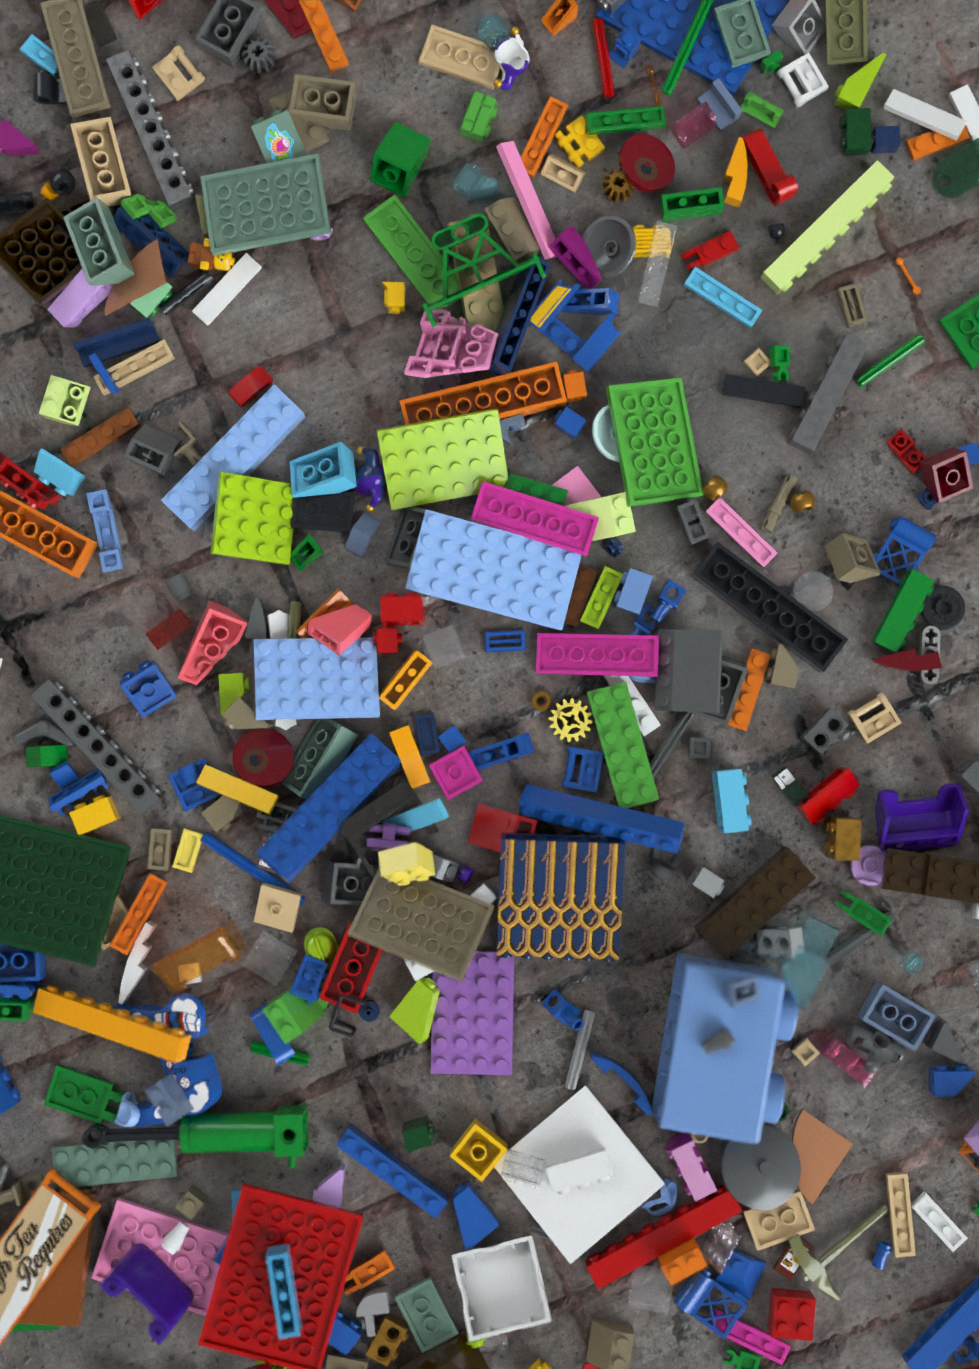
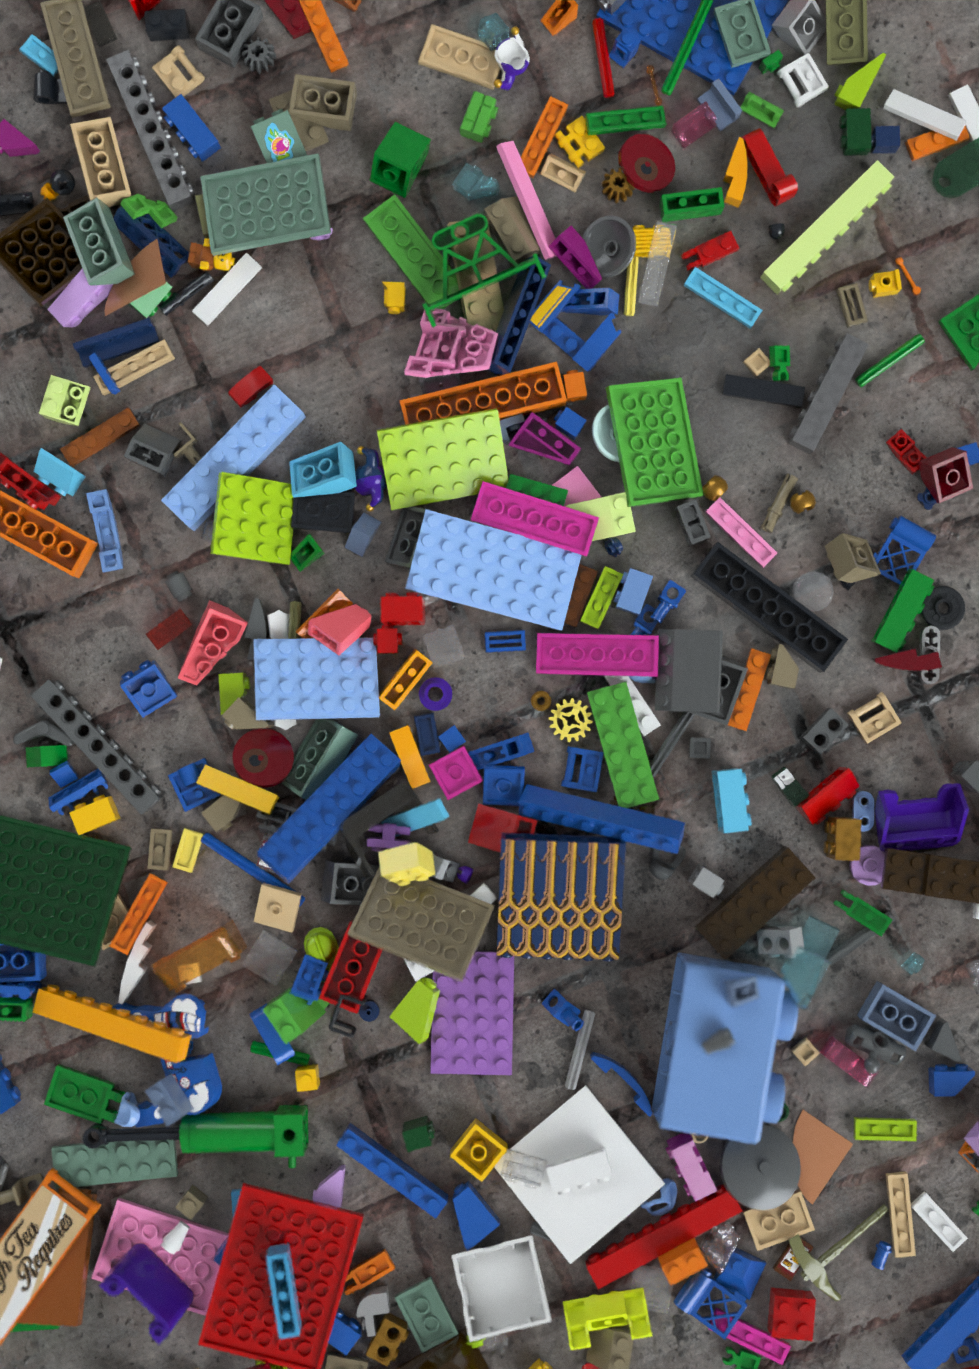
(167, 25): none -> black brick
(190, 128): none -> blue brick
(307, 1077): none -> yellow brick
(438, 705): none -> dark purple piece
(503, 785): none -> blue plate
(544, 440): none -> magenta wedge
(606, 1312): none -> neon yellow bracket
(630, 288): none -> light yellow axle
(863, 811): none -> light blue plate
(885, 1129): none -> lime plate
(893, 285): none -> yellow brick

